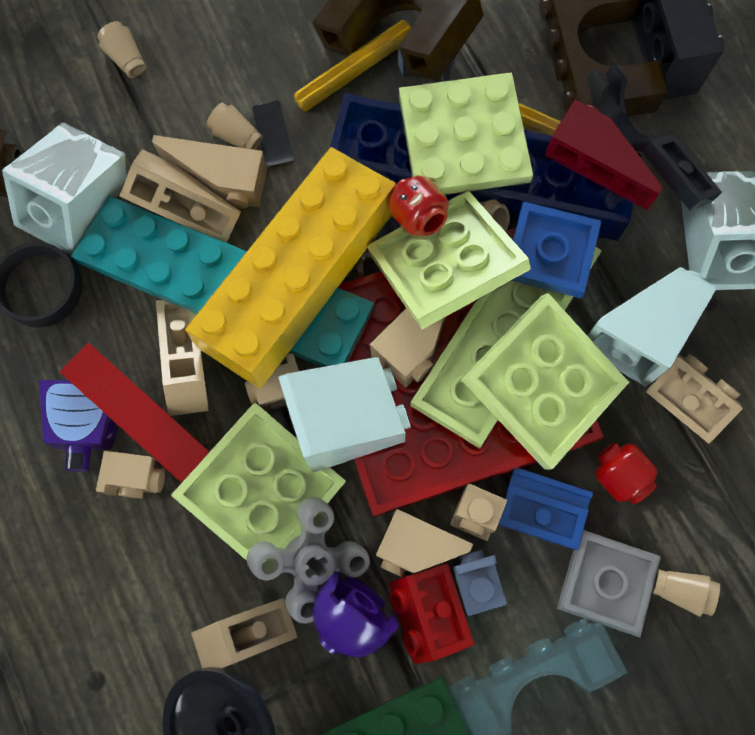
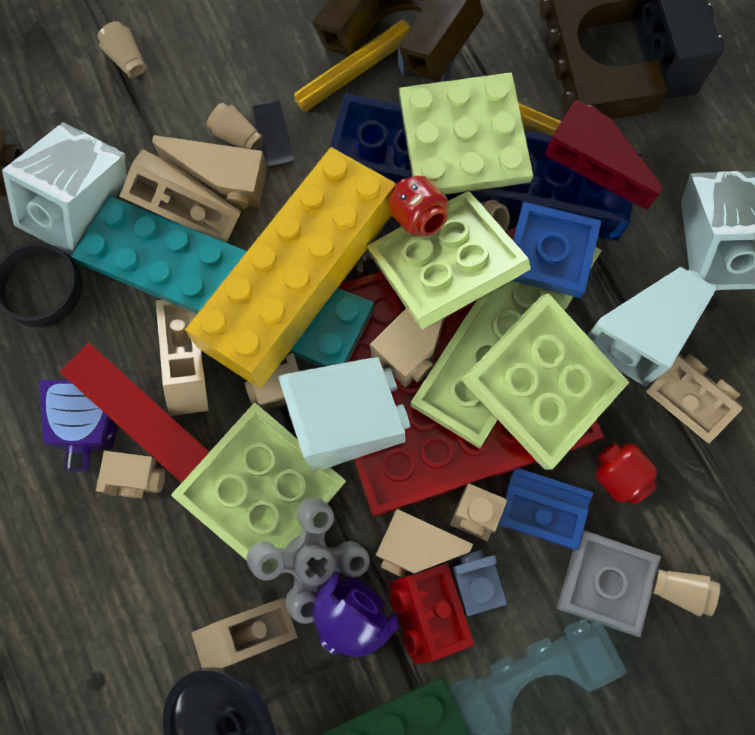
(663, 152): black piece -> none

